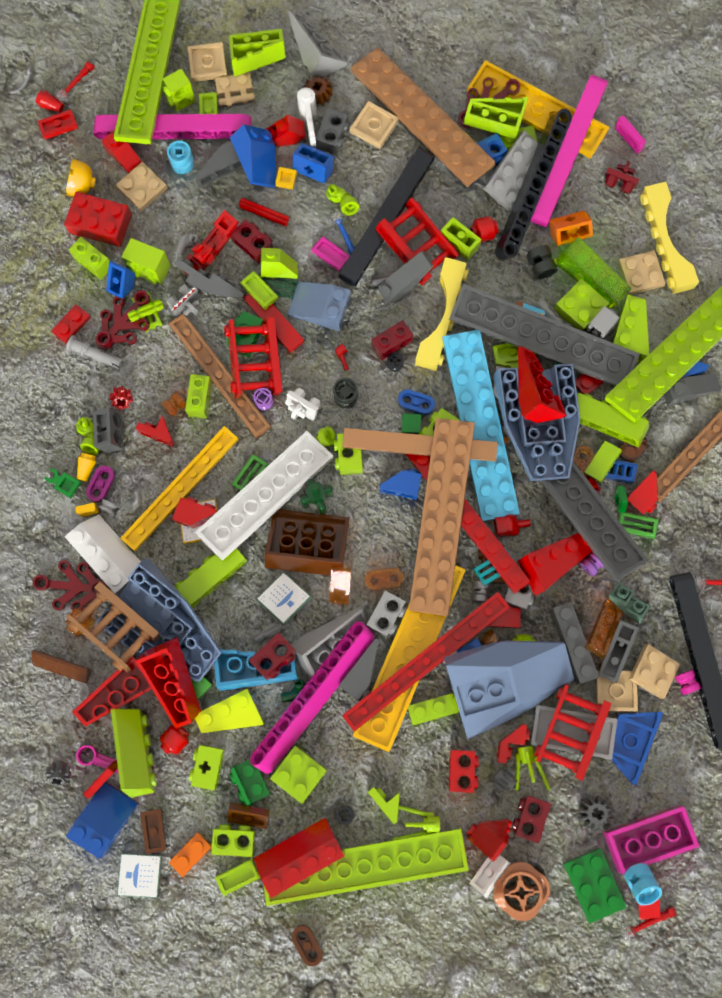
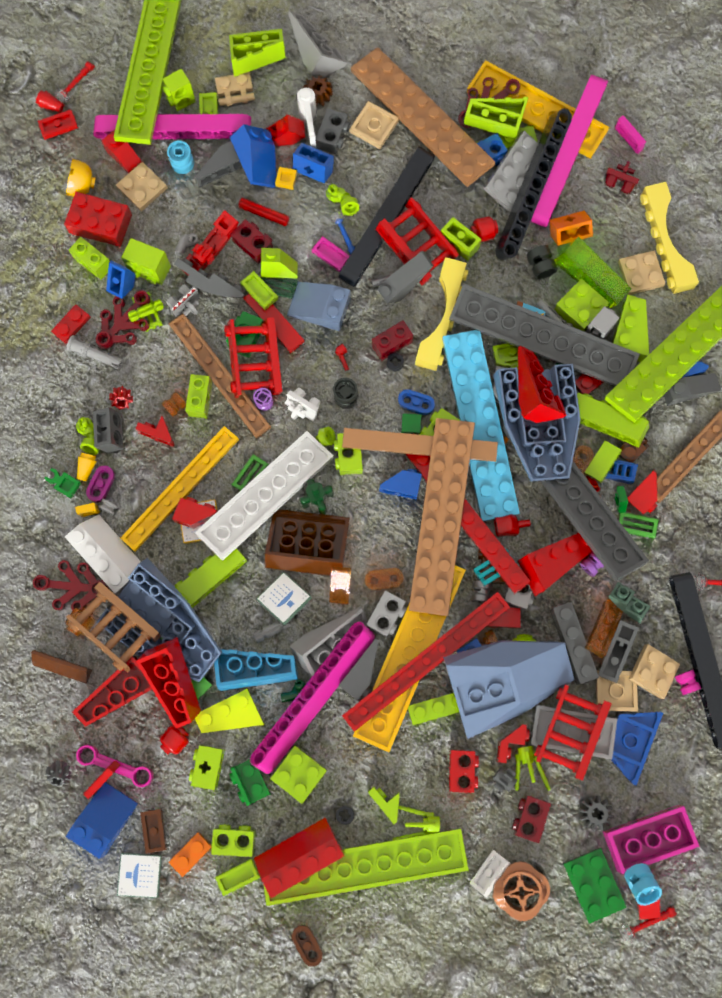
(133, 752): lime slope -> none
(207, 61): tan plate -> none
(248, 815): reddish brown plate -> none
(269, 653): dark red brick -> none
(490, 836): red wedge -> none

